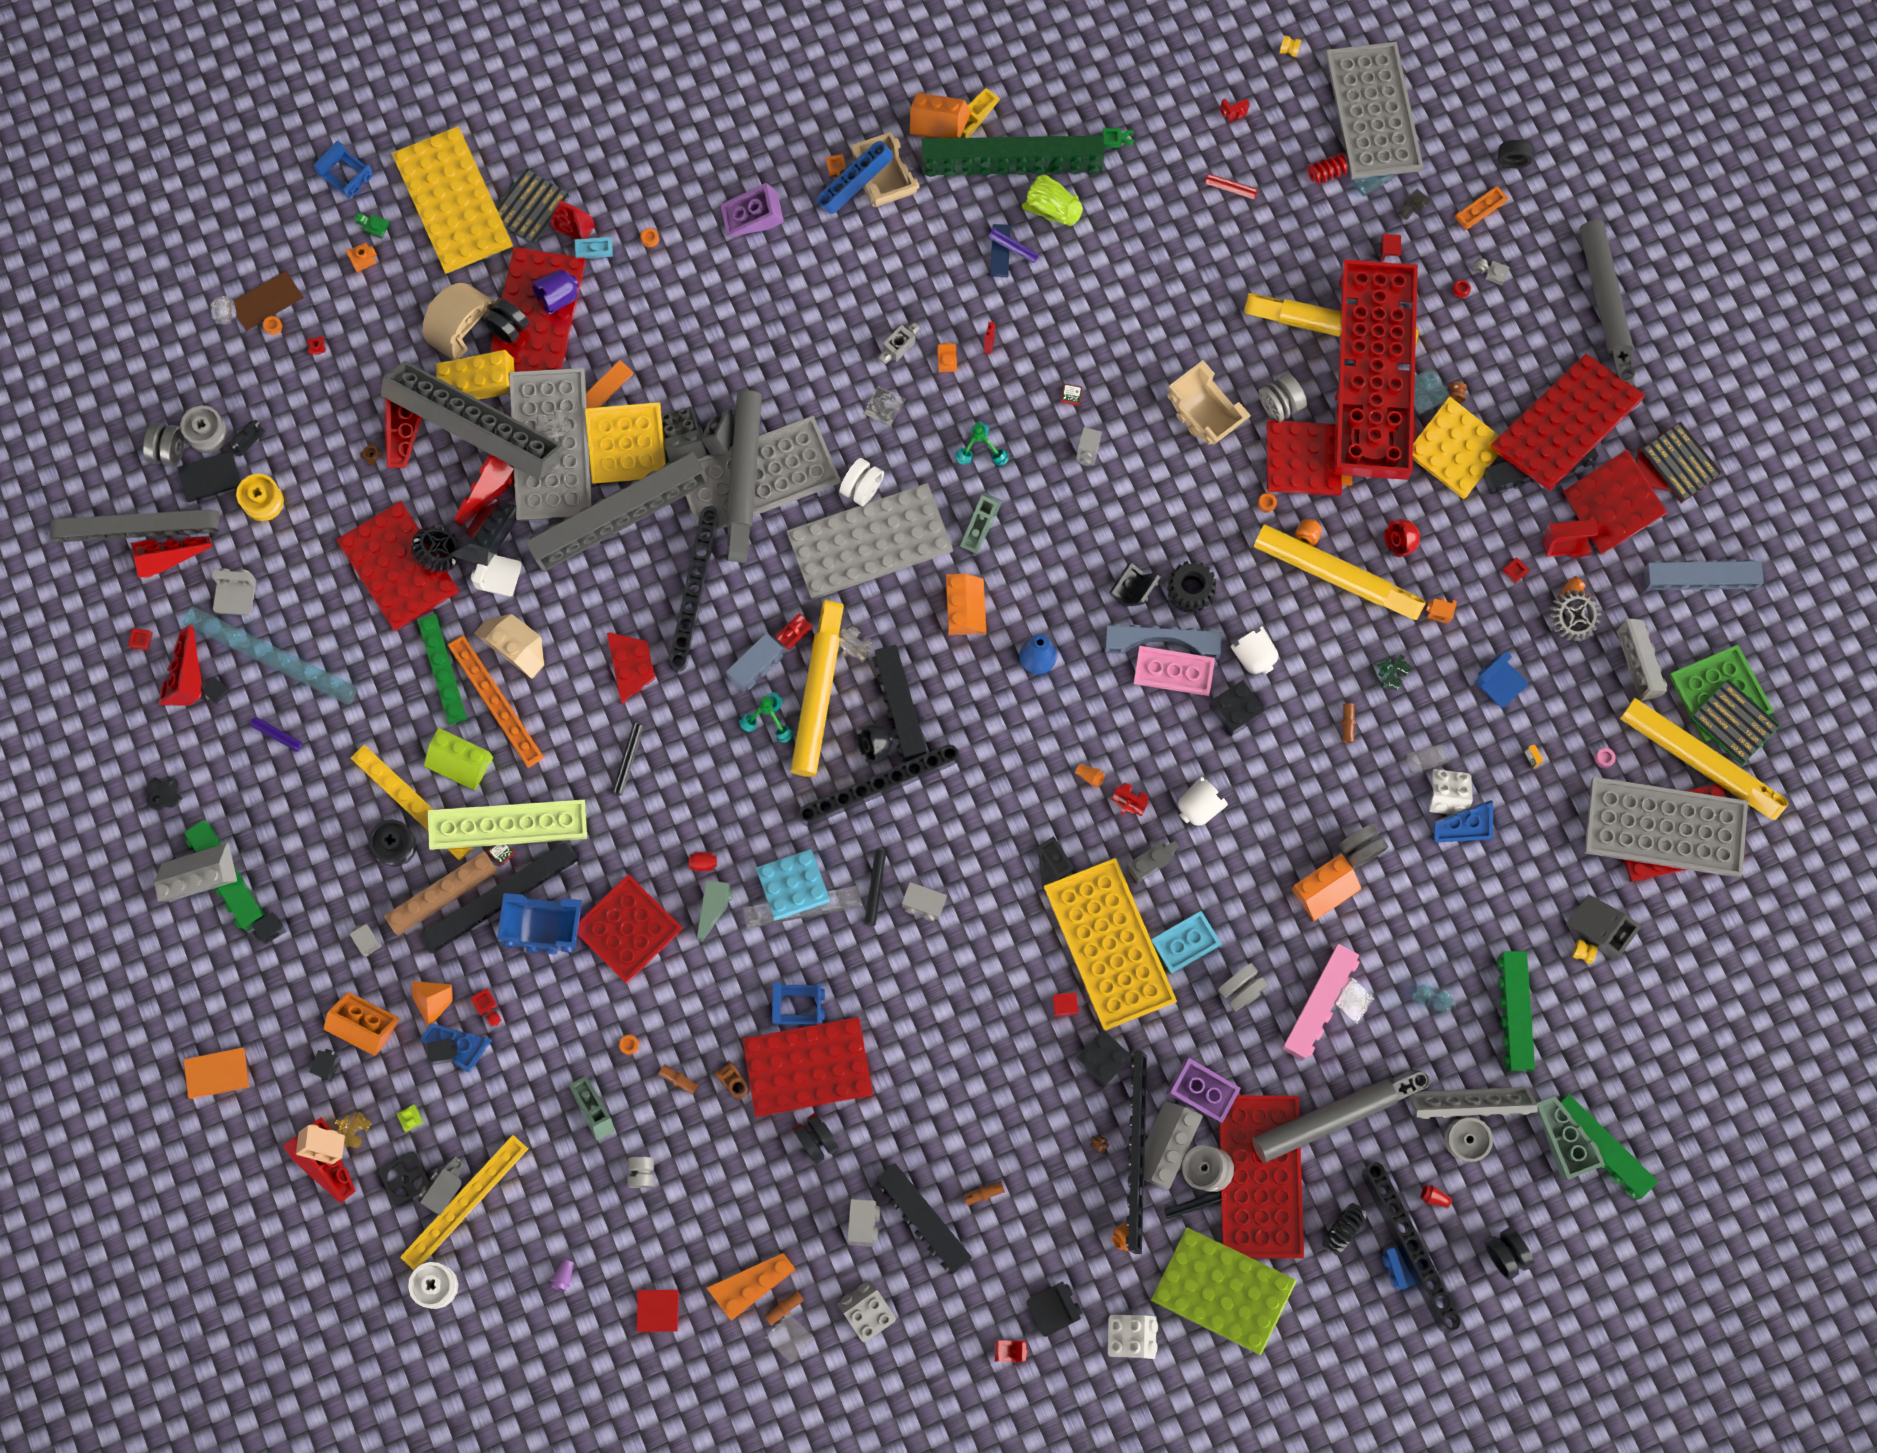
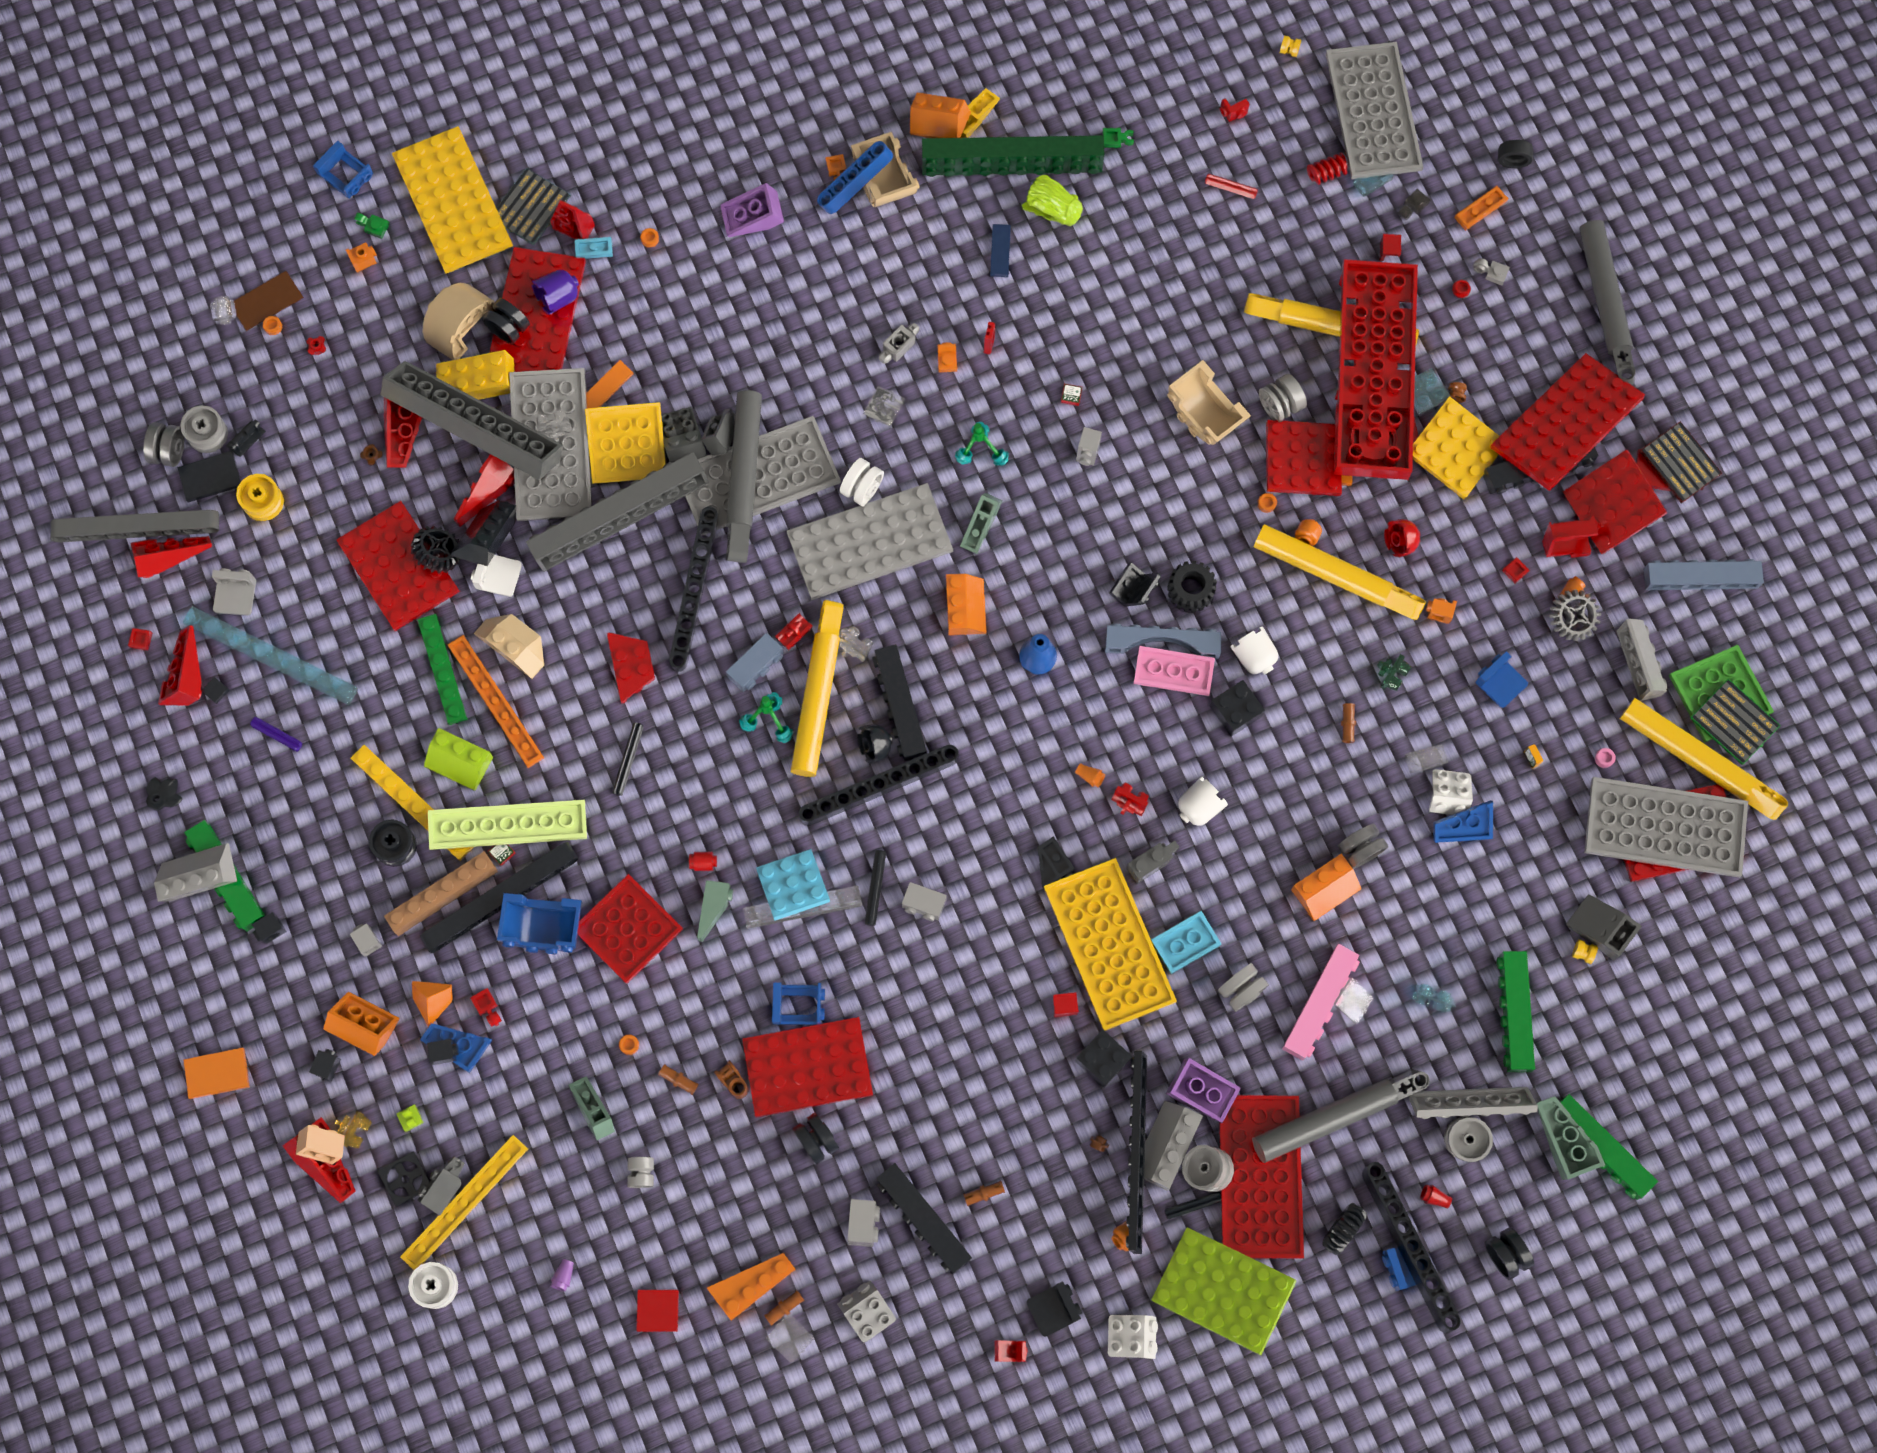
(1013, 245): dark purple axle -> none

